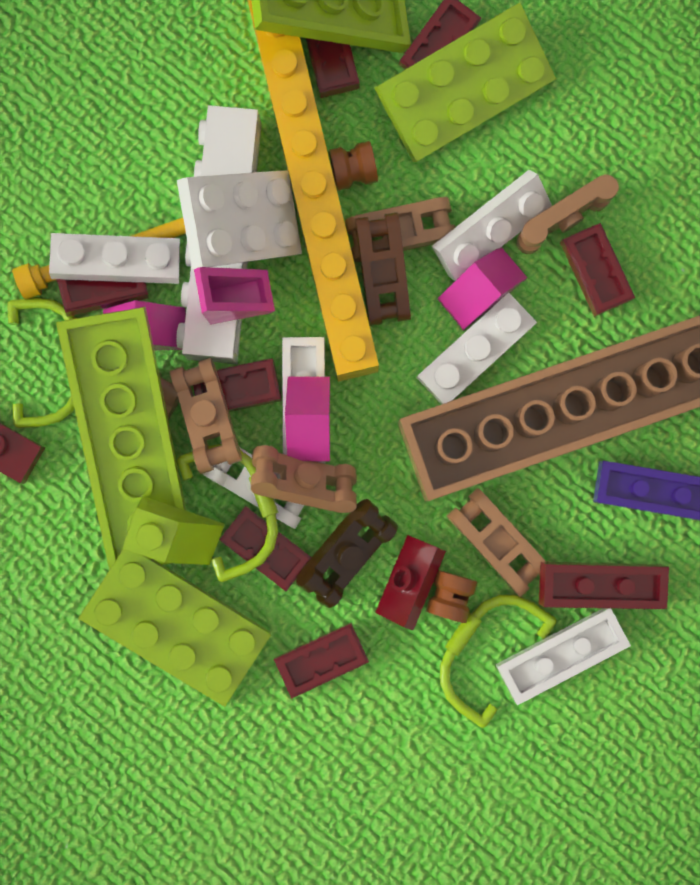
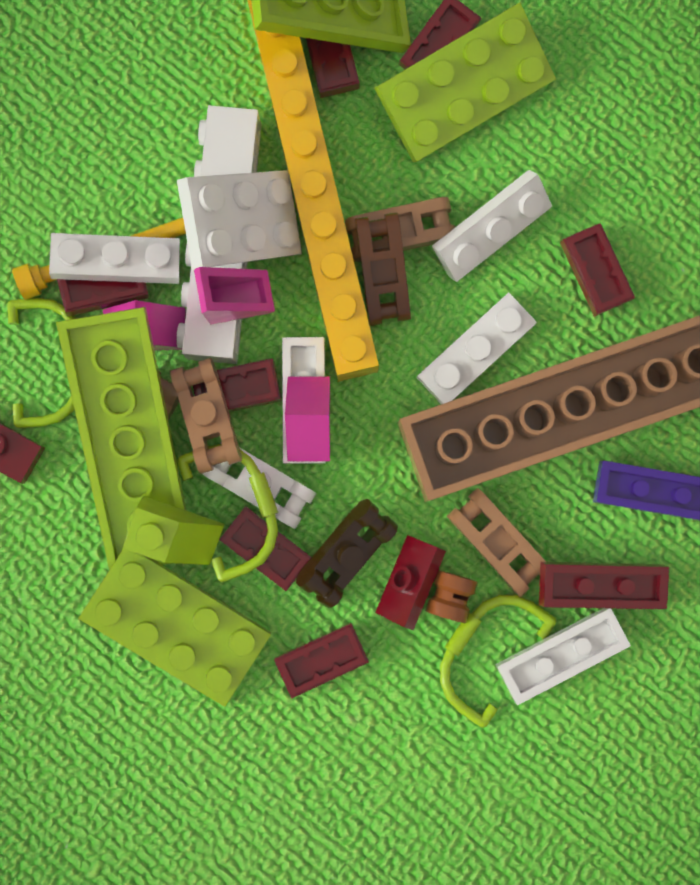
(303, 481): medium nougat plate -> none
(353, 165): dark orange wheel -> none
(481, 287): dark pink slope -> none
(567, 212): medium nougat plate -> none

